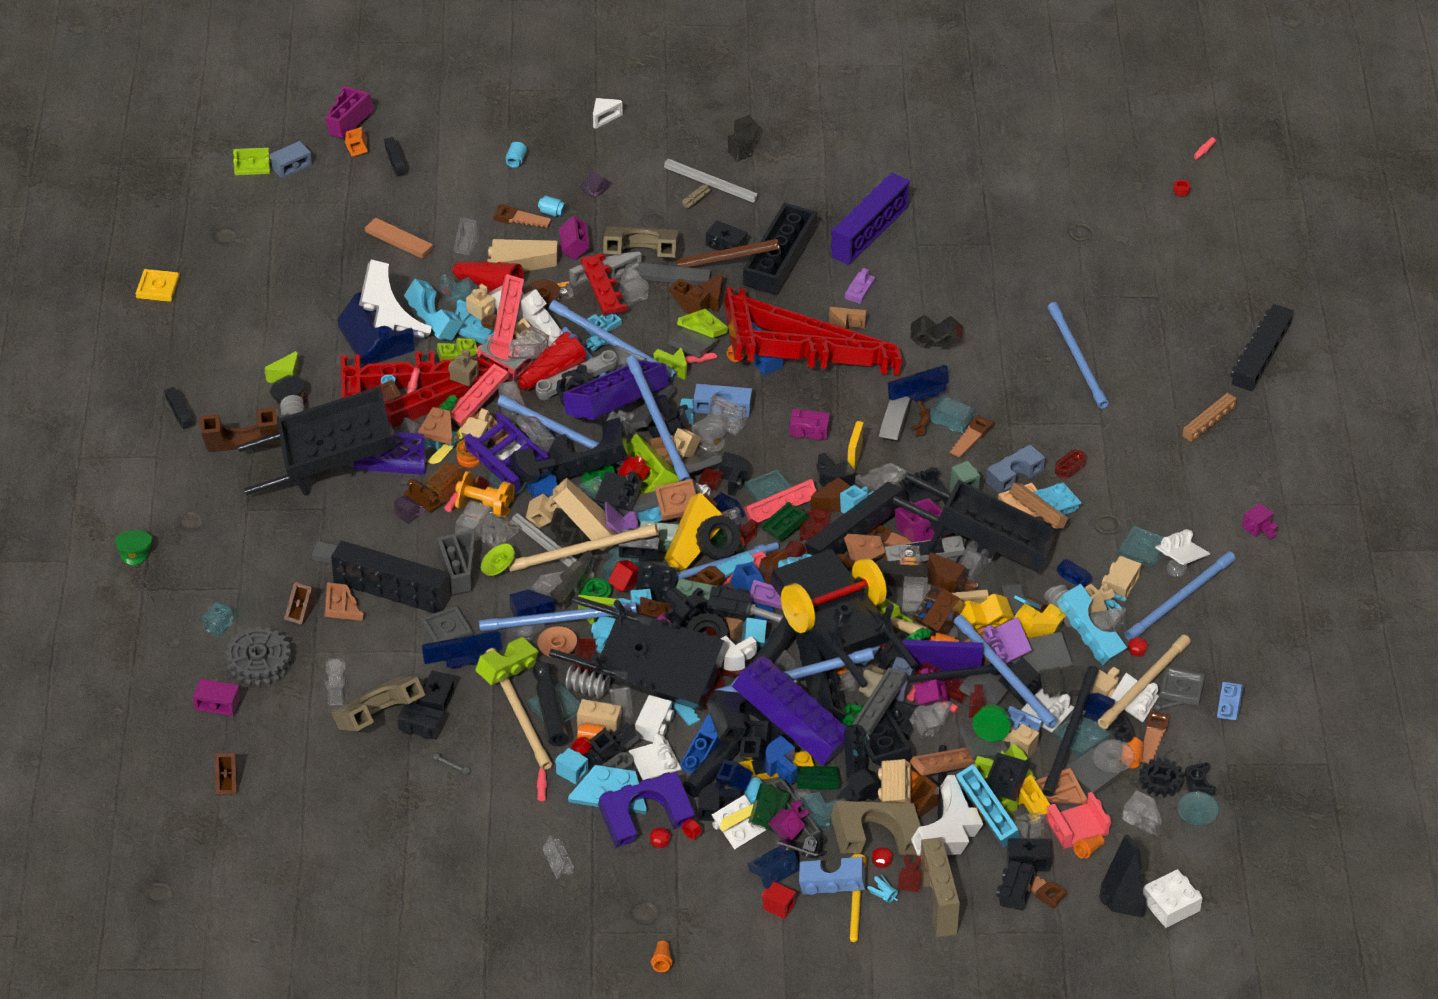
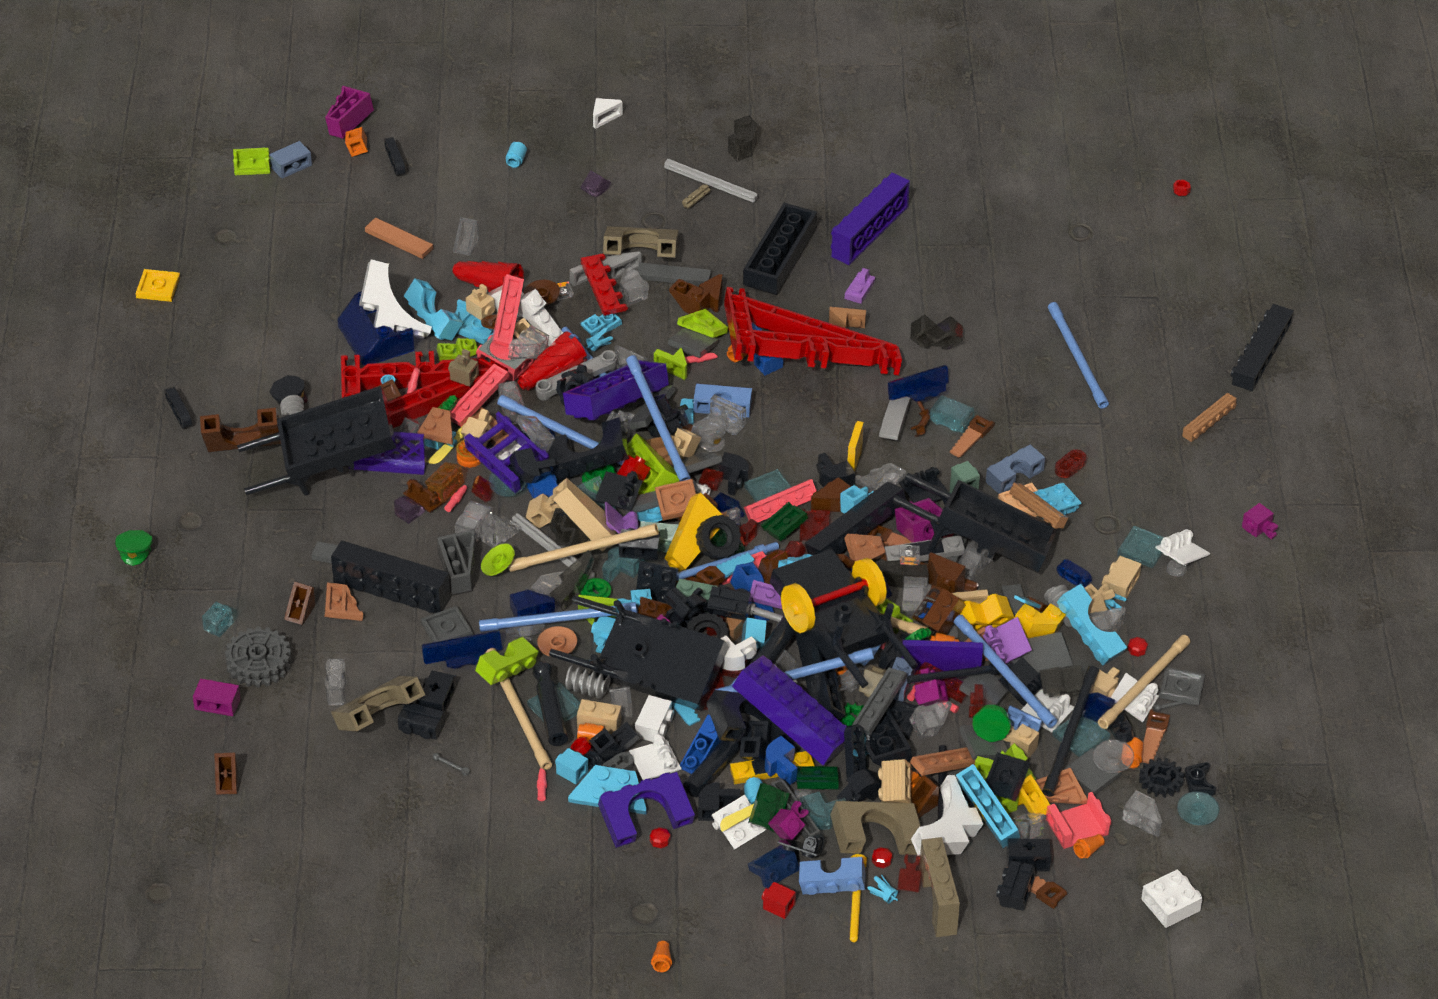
(286, 366): lime slope -> none
(455, 291): clear light blue brick -> none
(495, 498): light orange piece -> none
(517, 216): piece -> none
(527, 253): tan slope -> none
(551, 206): medium azure brick -> none
(557, 857): clear hinge -> none
(565, 312): medium blue piece -> none
(574, 237): magenta brick -> none
(584, 649): clear red plate -> none
(624, 576): red brick -> none
(691, 829): red tile -> none
(724, 236): black brick -> none
(727, 254): reddish brown axle -> none
(734, 775): clear blue slope -> none
(809, 424): magenta brick -> none
(1123, 882): black wedge -> none
(1139, 628): medium blue piece -> none
(1204, 148): coral piece -> none
(1230, 701): medium blue hips -> none

